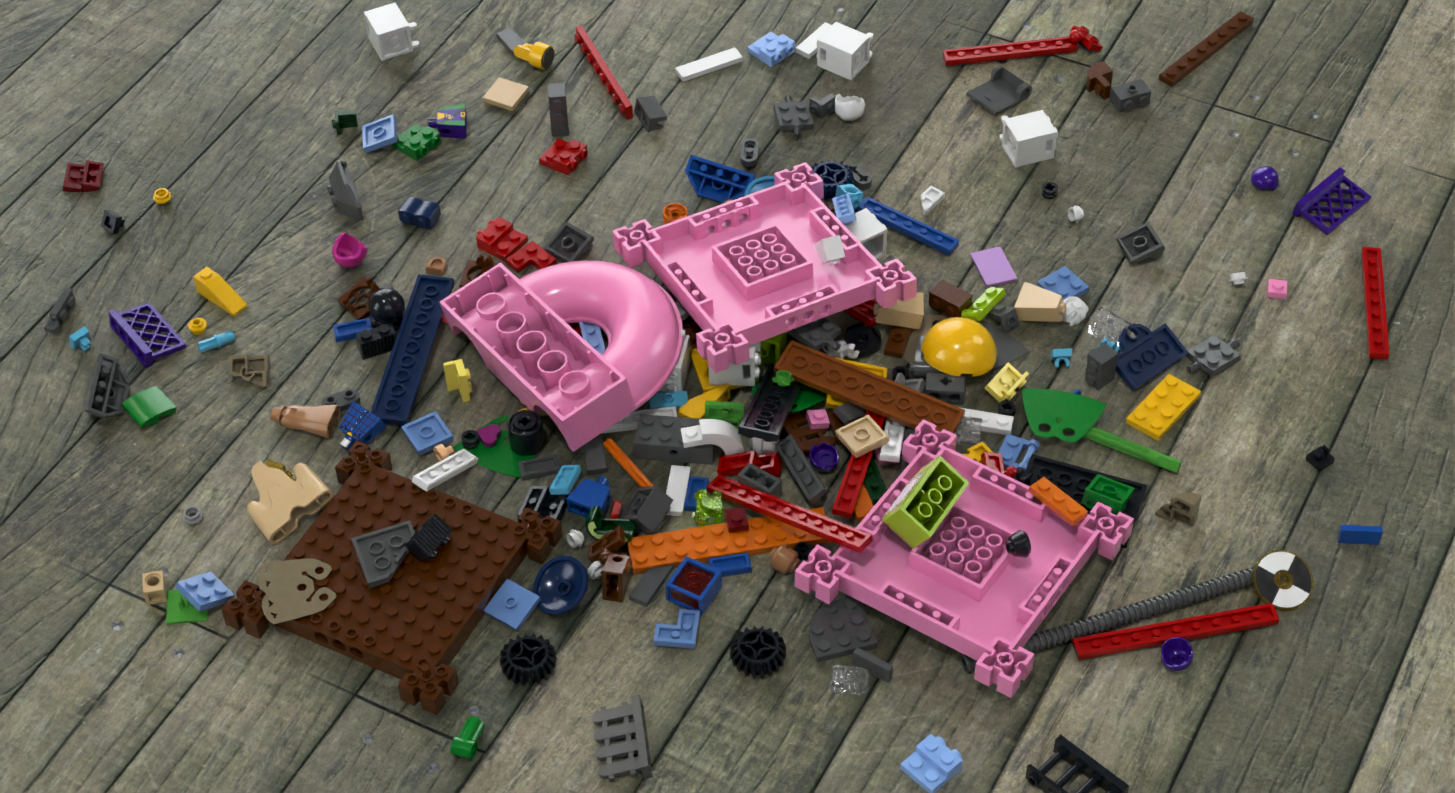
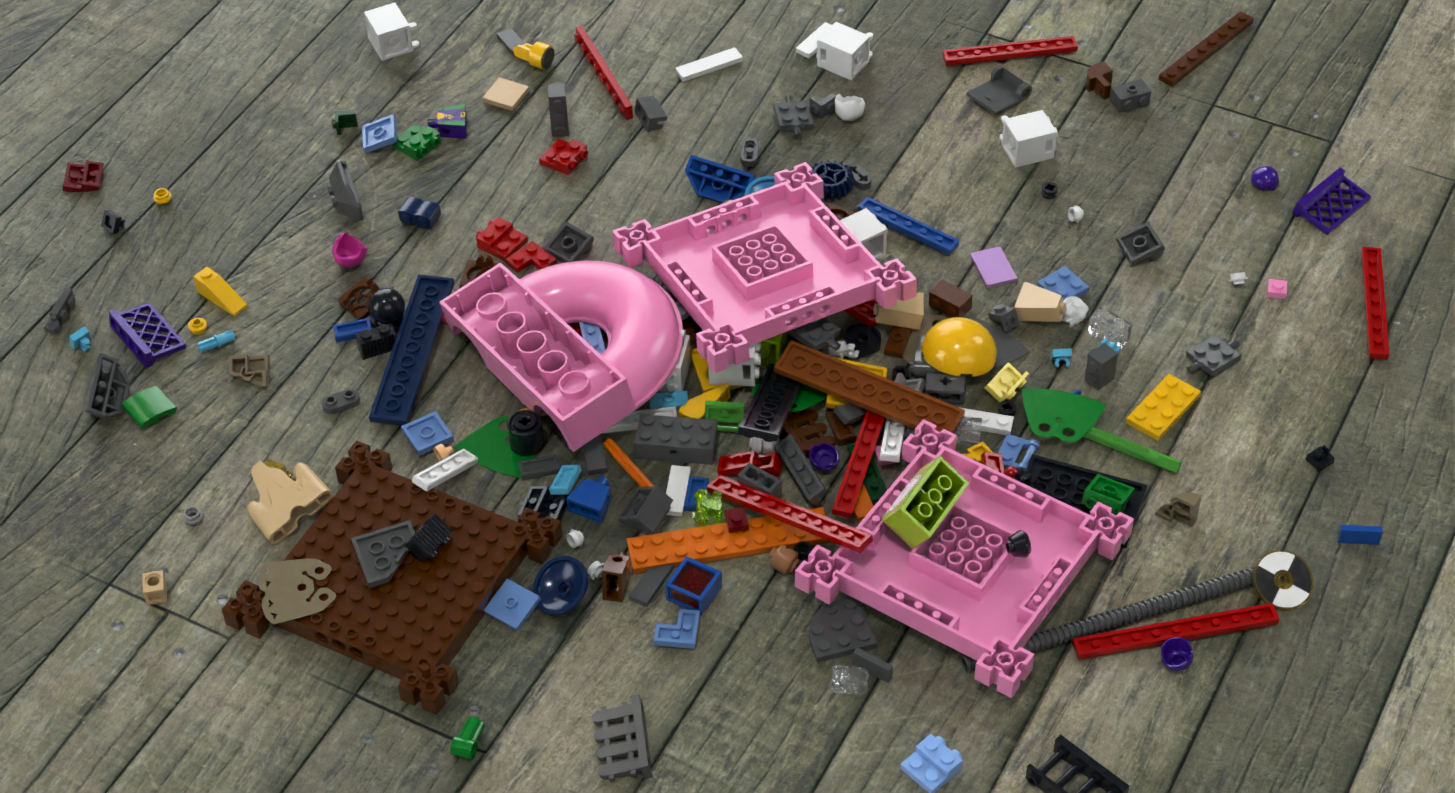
(181, 610): bright green piece -> none
(204, 591): medium blue plate -> none
(312, 419): medium nougat piece -> none
(360, 425): blue torso -> none
(436, 266): medium nougat tile -> none
(457, 378): light yellow bracket -> none
(470, 444): black bush -> none
(489, 434): magenta tile -> none
(528, 659): black gear -> none
(599, 526): dark green animal -> none
(606, 545): reddish brown plate -> none
(615, 509): red tile -> none
(674, 212): orange wheel -> none
(713, 432): white arch -> none
(731, 564): blue tile -> none
(758, 651): black gear -> none
(772, 48): light blue plate -> none
(783, 378): bright green plate -> none
(817, 419): bright pink plate -> none
(830, 250): white slope -> none
(844, 209): light blue plate -> none
(855, 194): medium azure brick -> none
(862, 436): tan tile -> none
(930, 199): white tile -> none
(984, 304): lime plate -> none
(1058, 501): orange plate -> none
(1082, 34): red plate -> none
(1147, 353): dark blue plate -> none

